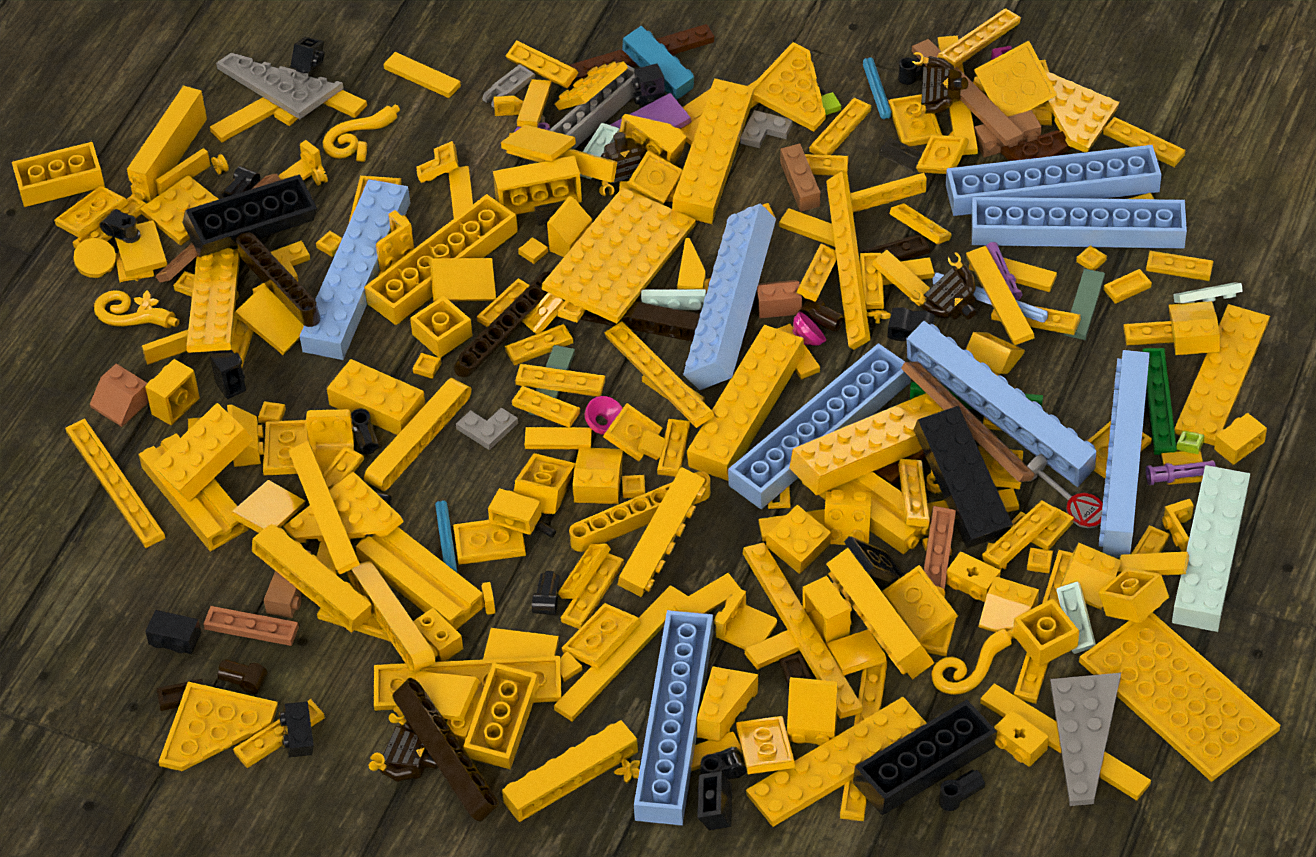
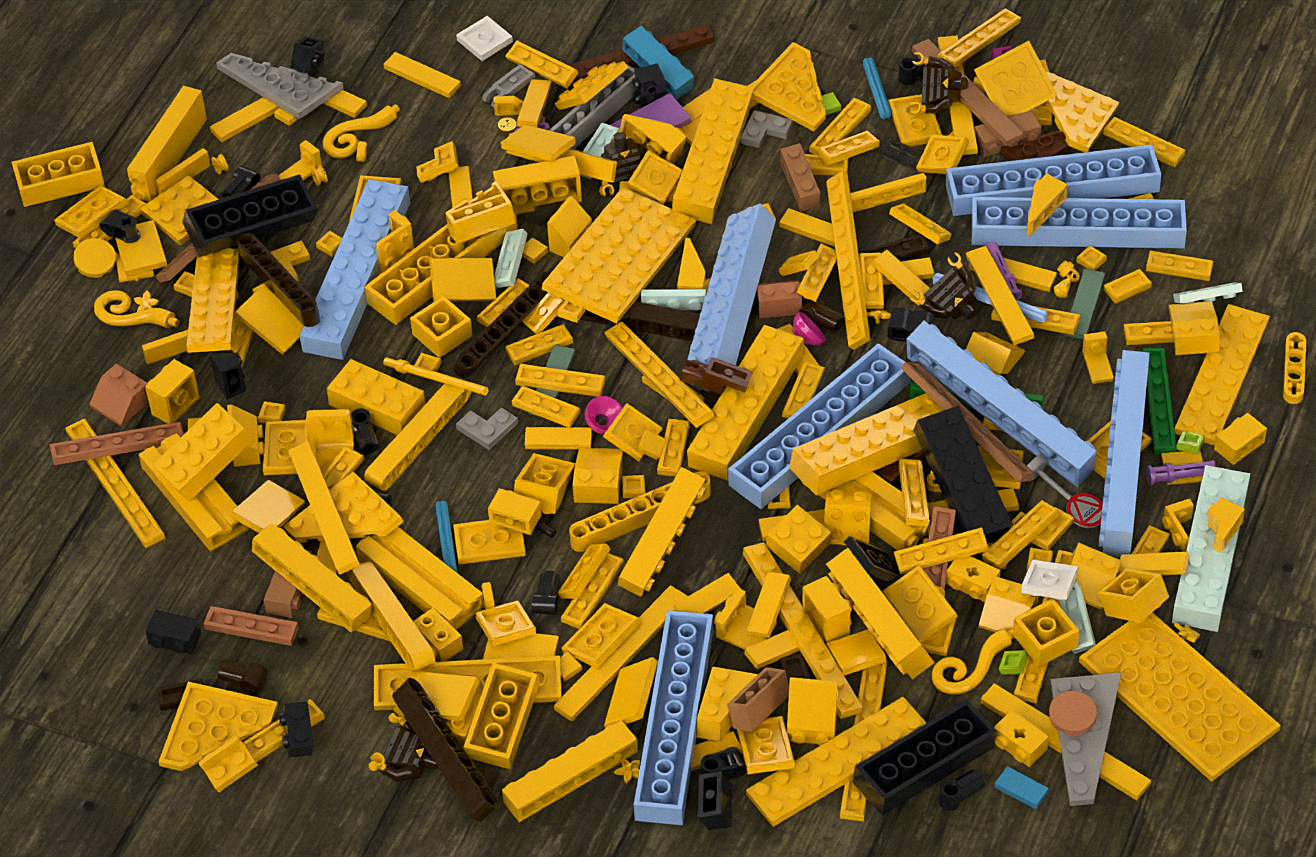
(113, 443): none -> nougat tile
(228, 763): none -> yellow bracket
(404, 366): none -> yellow bar
(480, 215): none -> yellow wedge
(484, 38): none -> white plate
(505, 623): none -> yellow tile
(506, 125): none -> tile
(510, 258): none -> light aqua plate
(631, 692): none -> yellow tile
(715, 375): none -> reddish brown plate
(758, 699): none -> medium nougat brick
(768, 604): none -> yellow tile
(798, 263): none -> yellow tile
(804, 388): none -> yellow tile
(848, 147): none -> yellow tile
(941, 550): none -> yellow tile
(1013, 662): none -> lime tile
(1021, 787): none -> dark azure tile
(1046, 198): none -> yellow slope
(1049, 579): none -> white plate
(1062, 288): none -> yellow piece
(1073, 712): none -> nougat tile
(1096, 358): none -> yellow bracket
(1187, 632): none -> yellow plant
(1225, 521): none -> yellow arch
(1294, 367): none -> yellow beam

